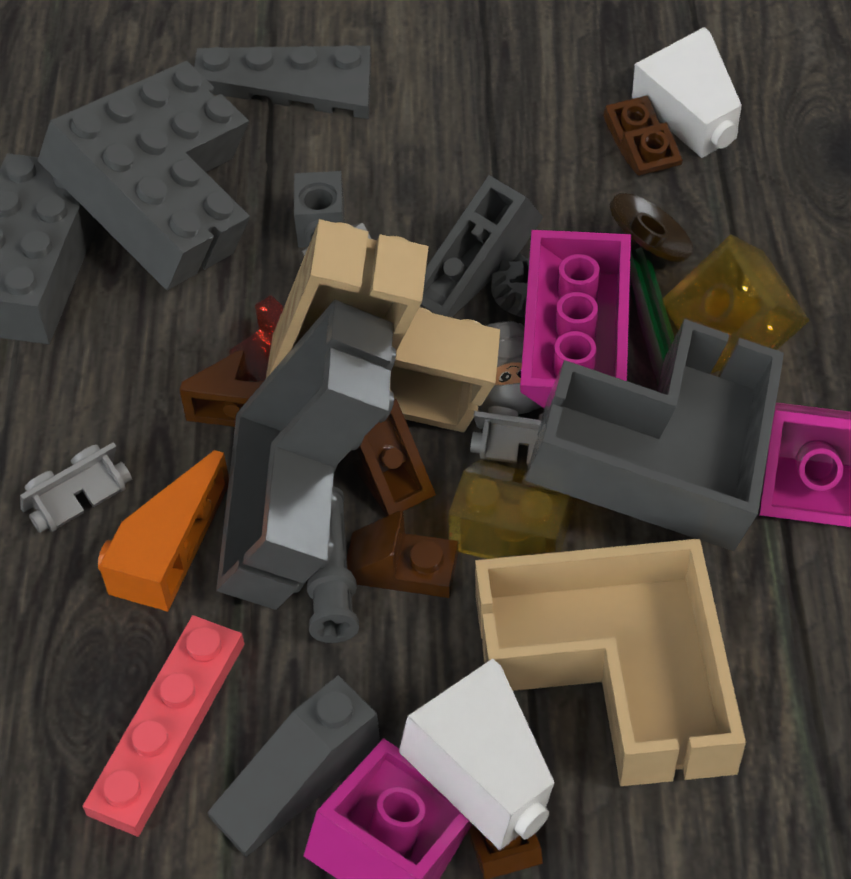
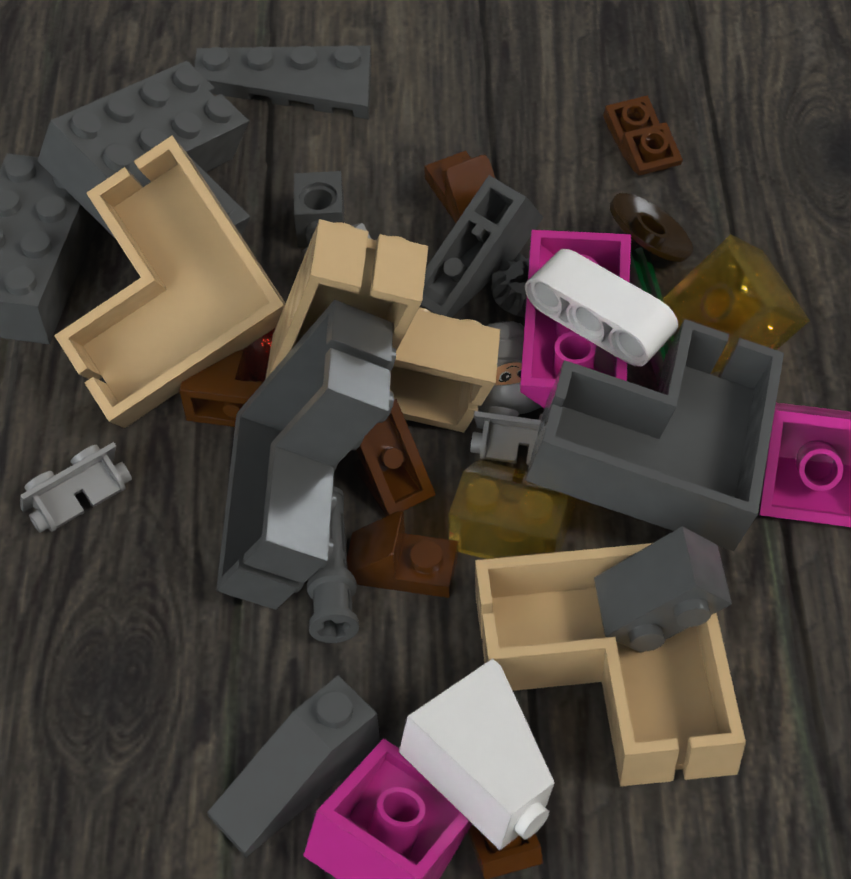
(162, 537): orange slope -> none
(164, 726): coral plate -> none
(195, 294): none -> tan piece
(458, 180): none -> reddish brown slope
(601, 307): none -> white beam
(662, 590): none -> dark grey brick
(691, 92): white slope -> none

